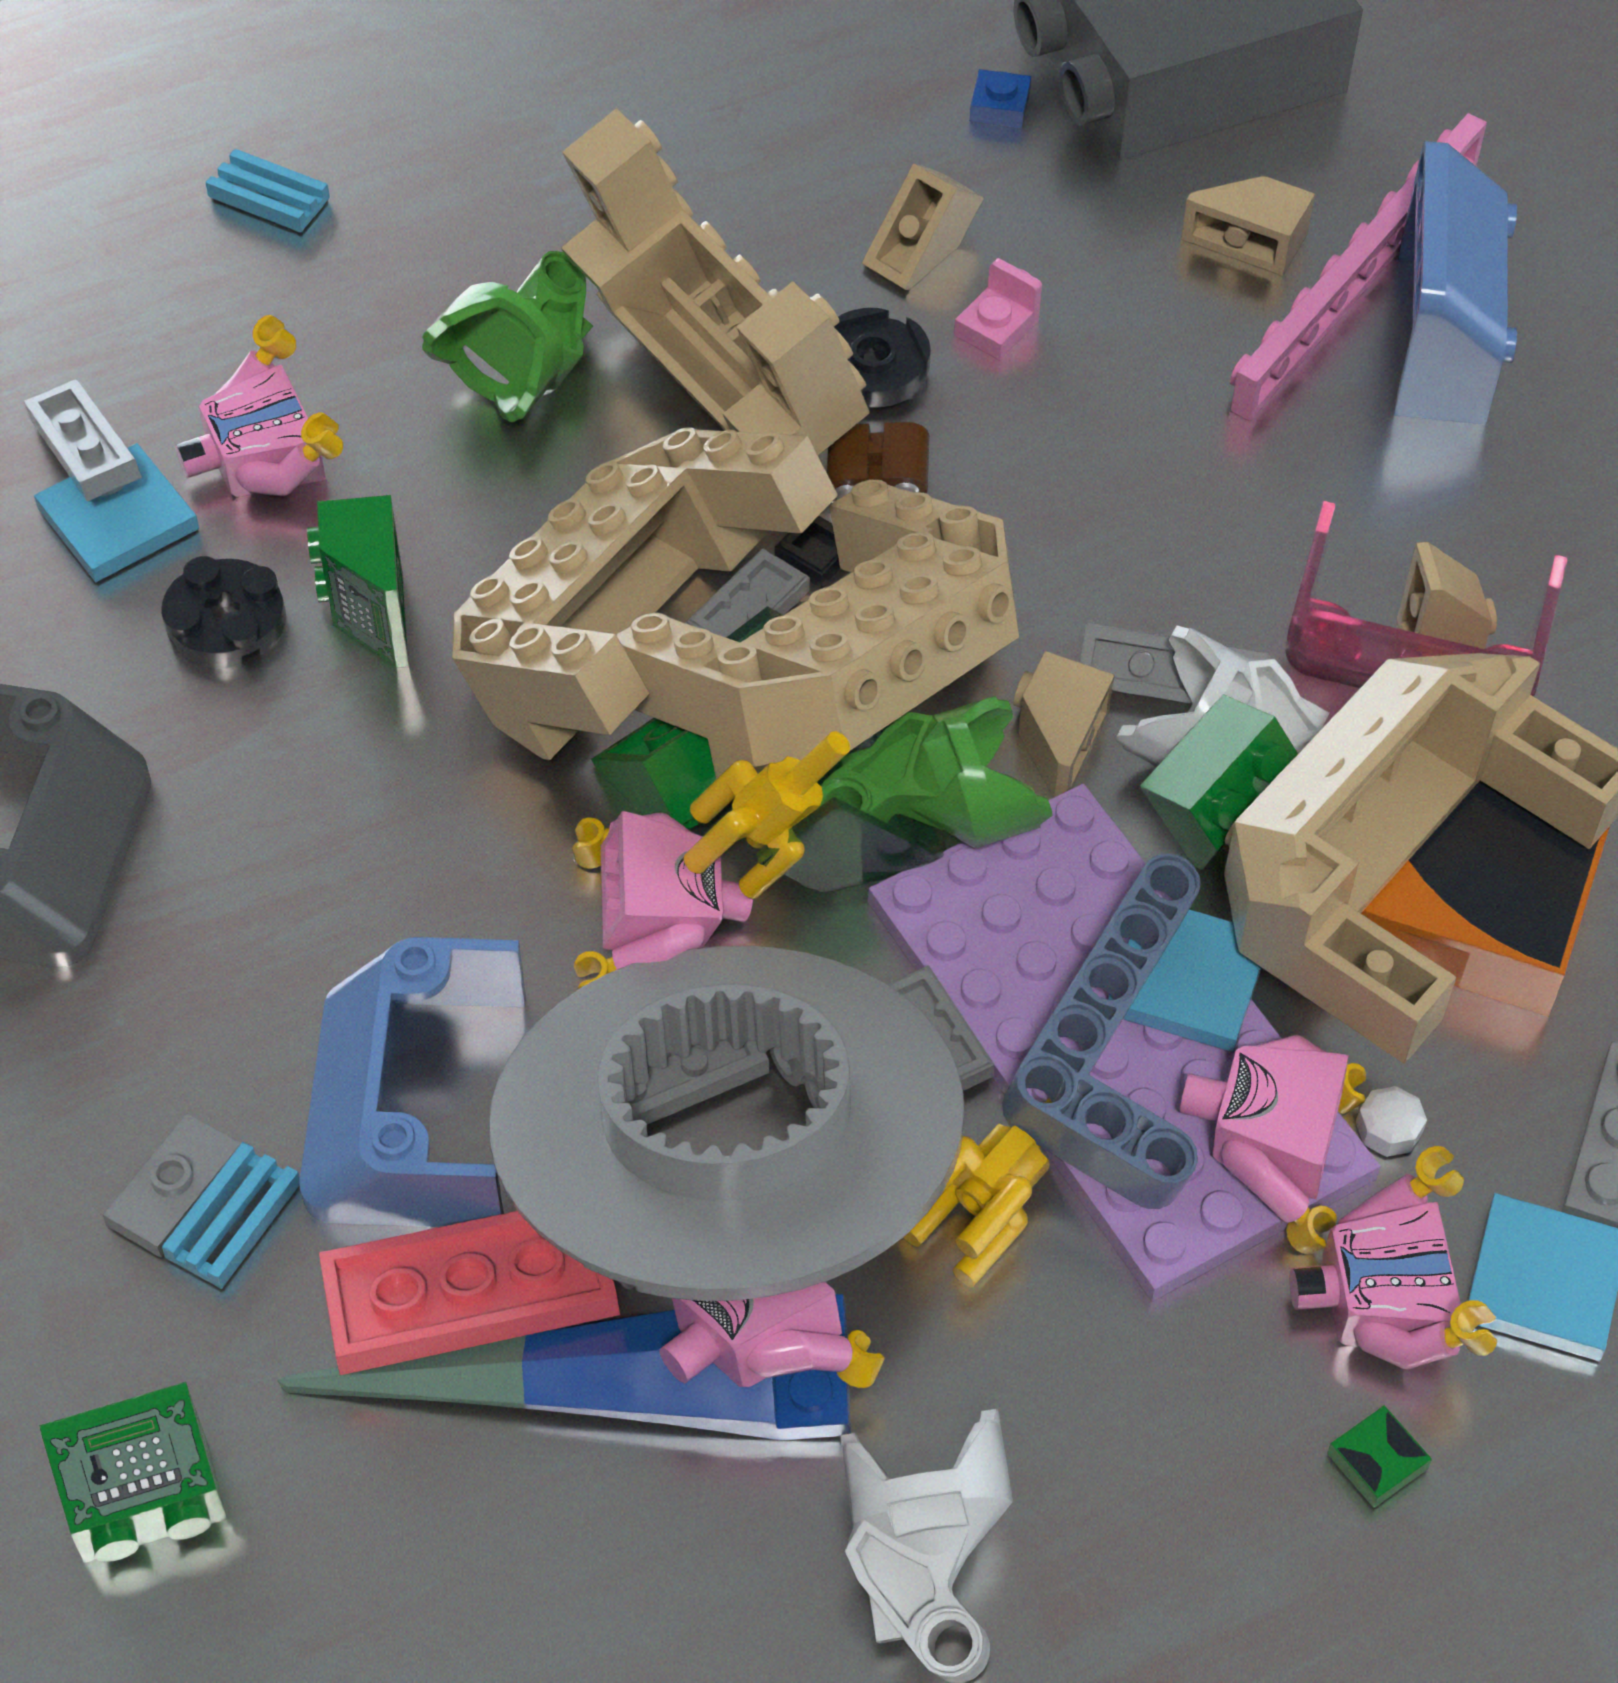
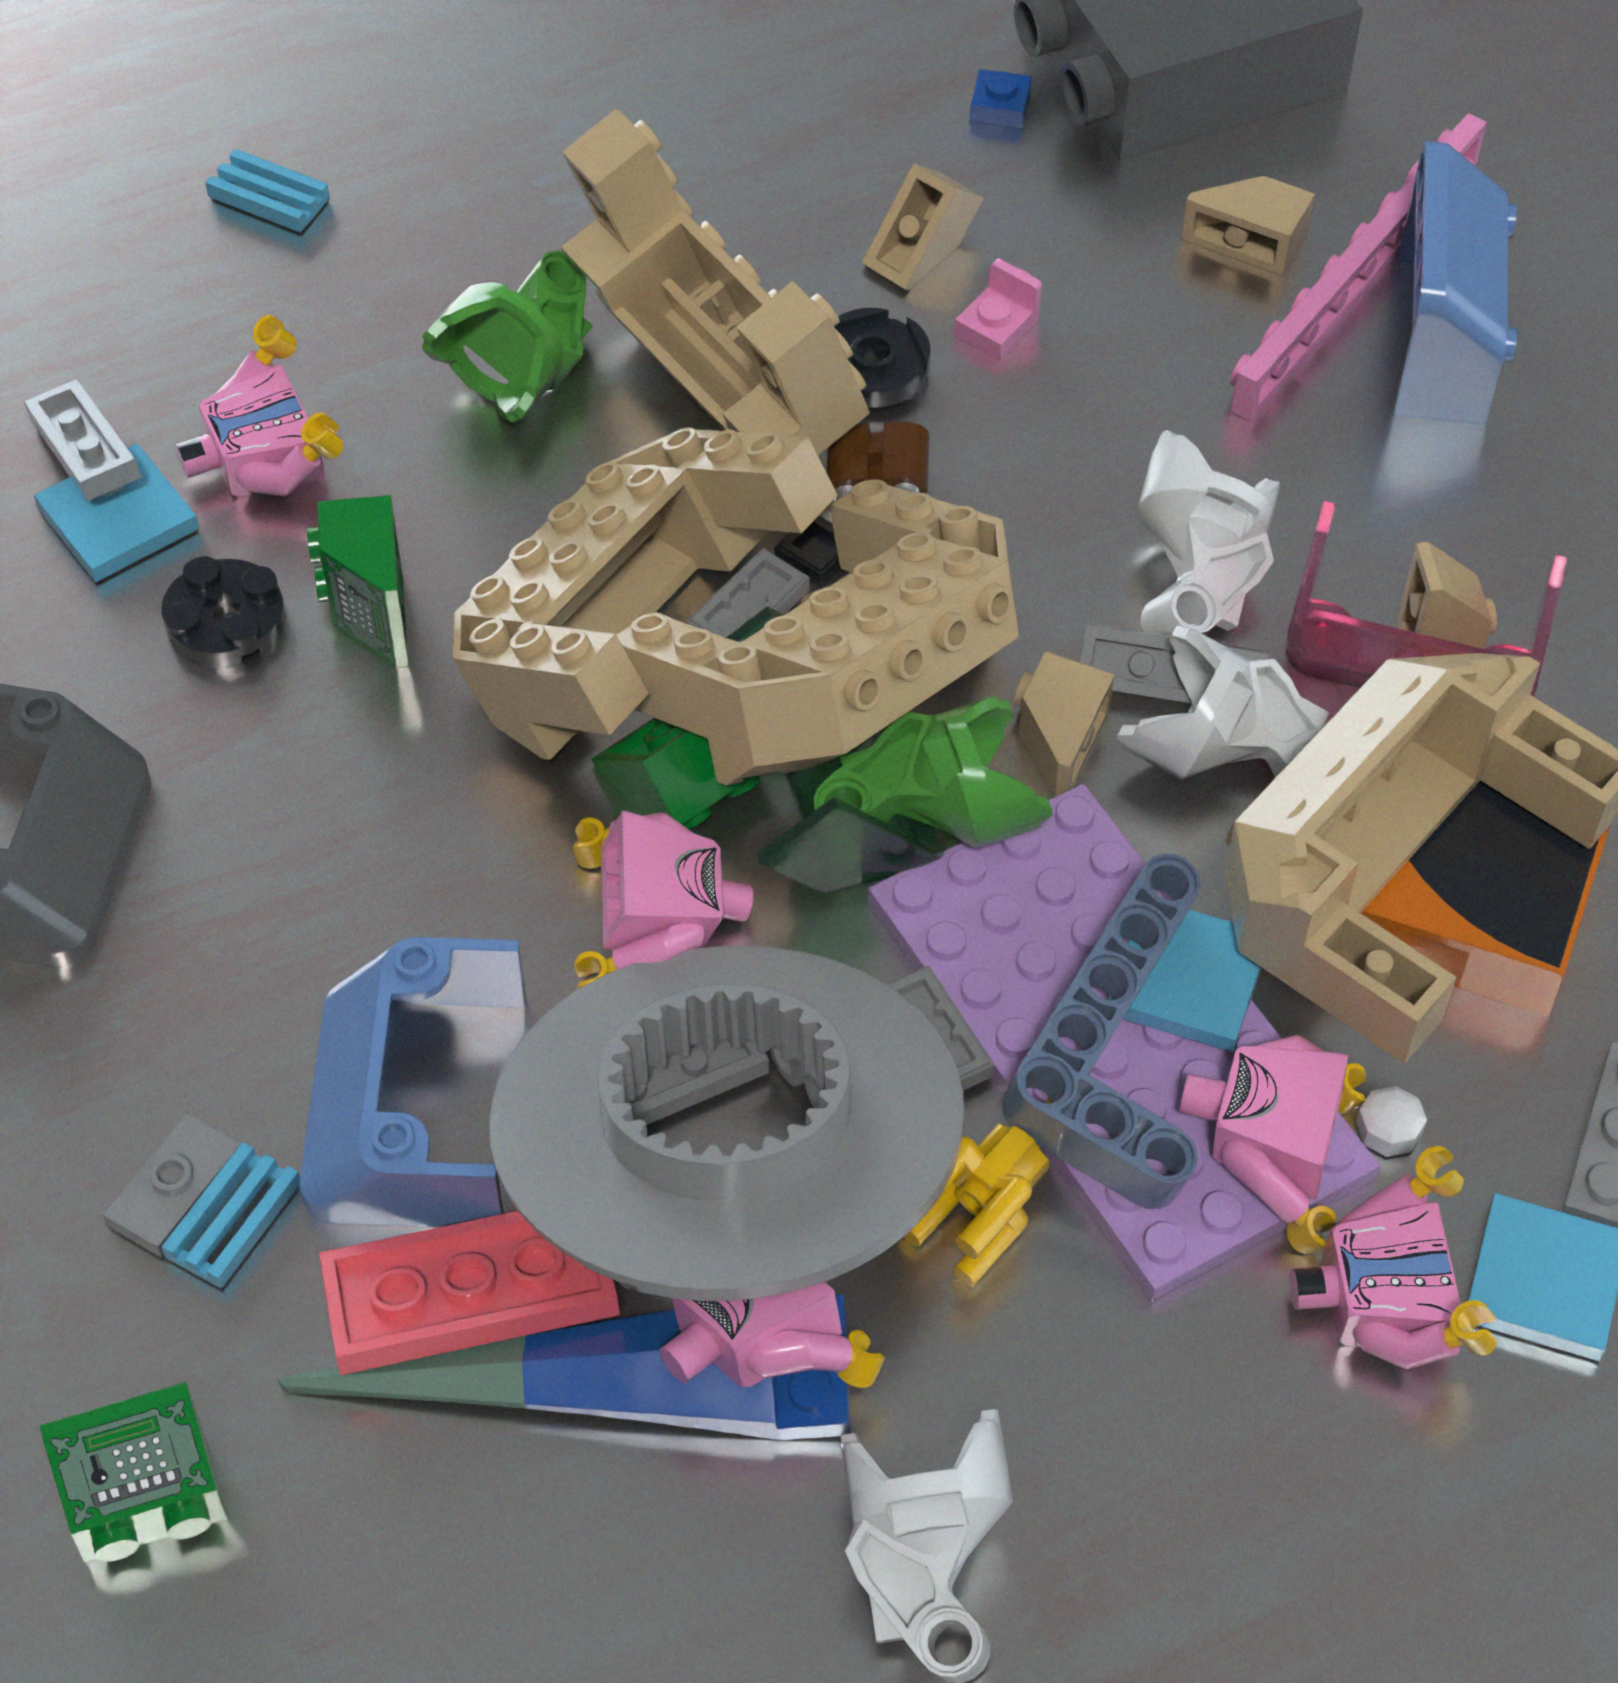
(763, 811): yellow plant -> none
(1211, 545): none -> white piece
(1217, 775): green slope -> none
(1379, 1456): green tile -> none

